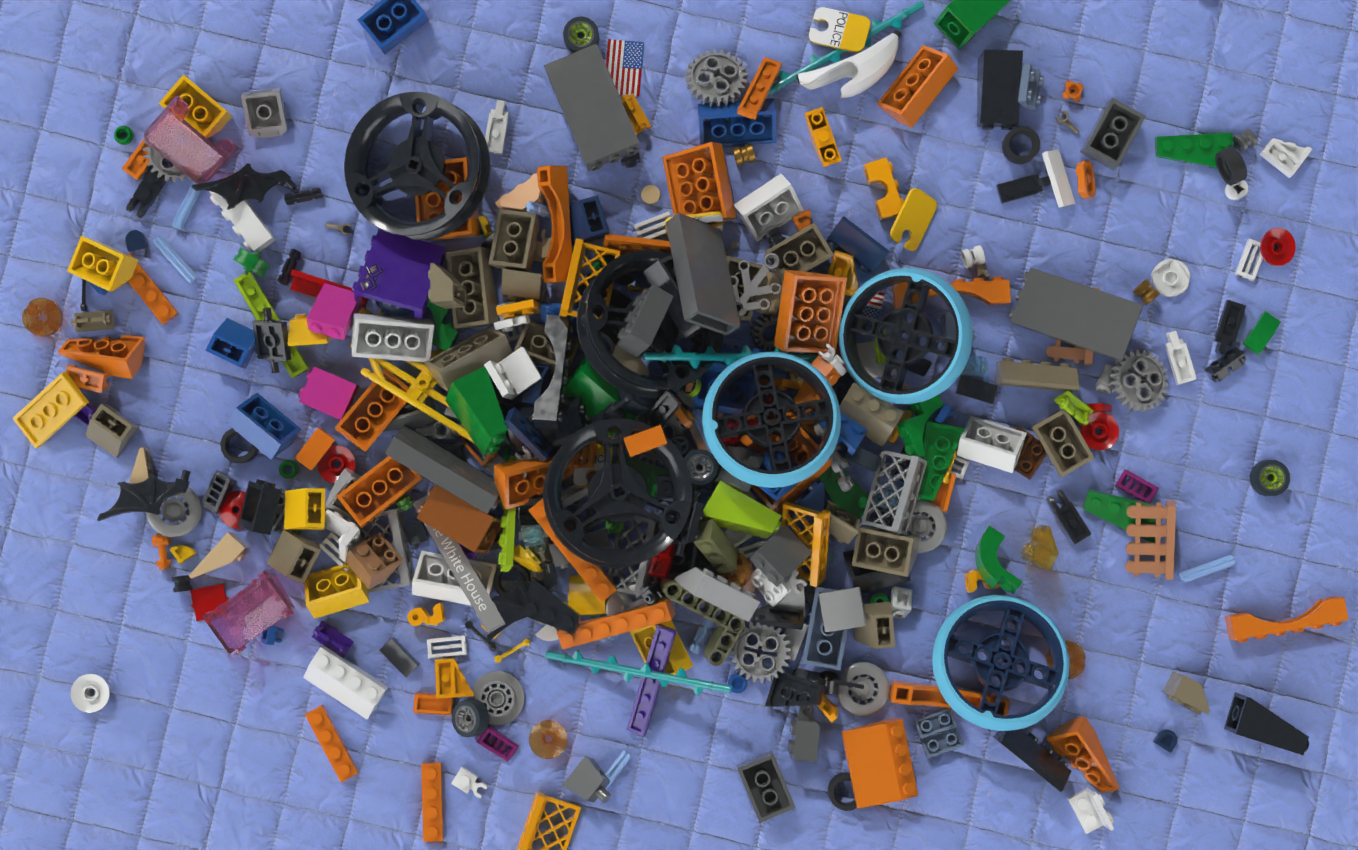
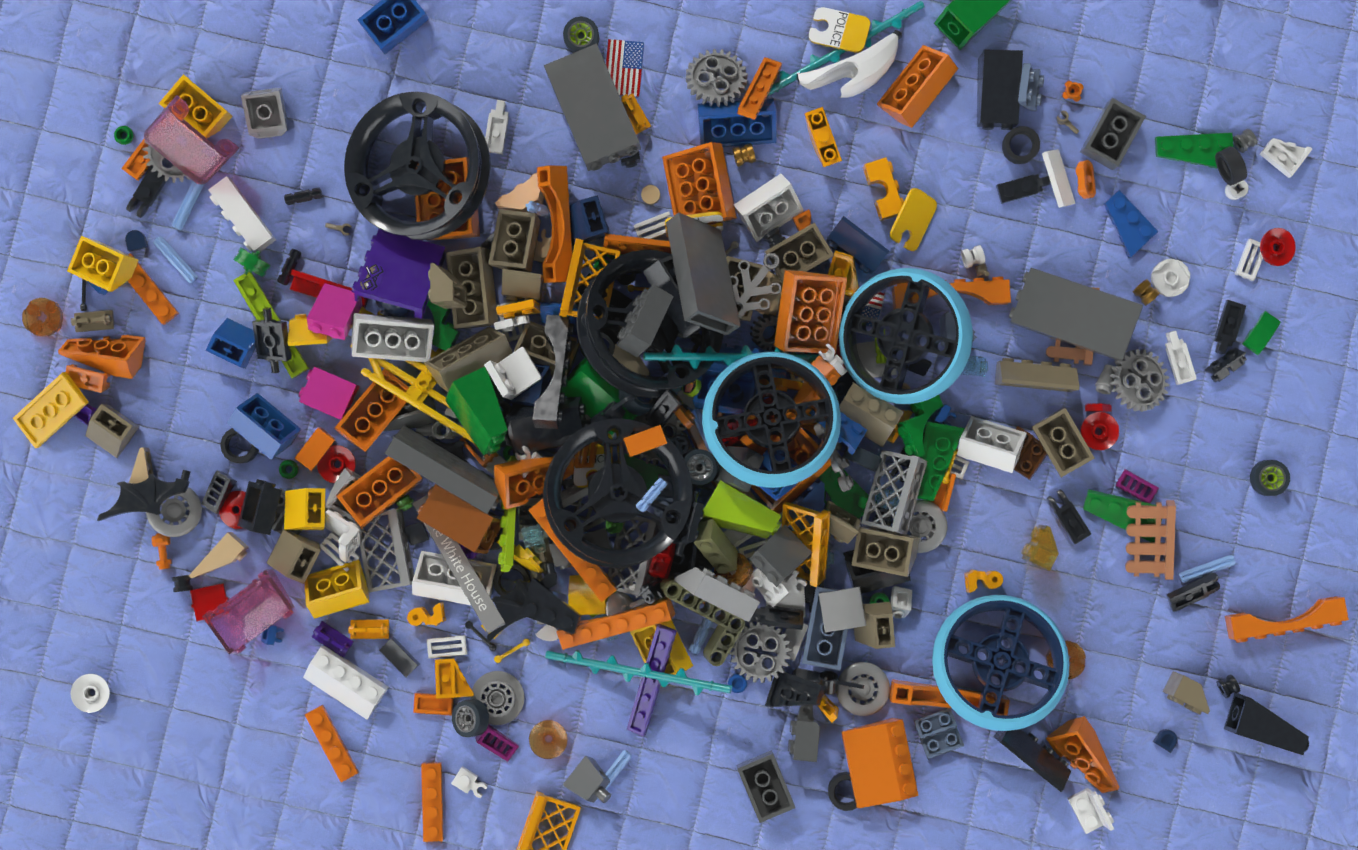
(182, 553): yellow tile -> none
(246, 185): black animal -> none
(369, 629): none -> light orange hinge
(373, 560): medium nougat slope -> none
(485, 225): yellow tile -> none
(528, 434): dark blue plate -> none
(651, 495): none -> light blue axle
(976, 389): black tile -> none
(988, 563): green arch -> none
(1074, 407): lime hinge -> none
(1129, 222): none -> blue wing
(1193, 592): none -> black hinge
(1228, 686): none -> black wheel

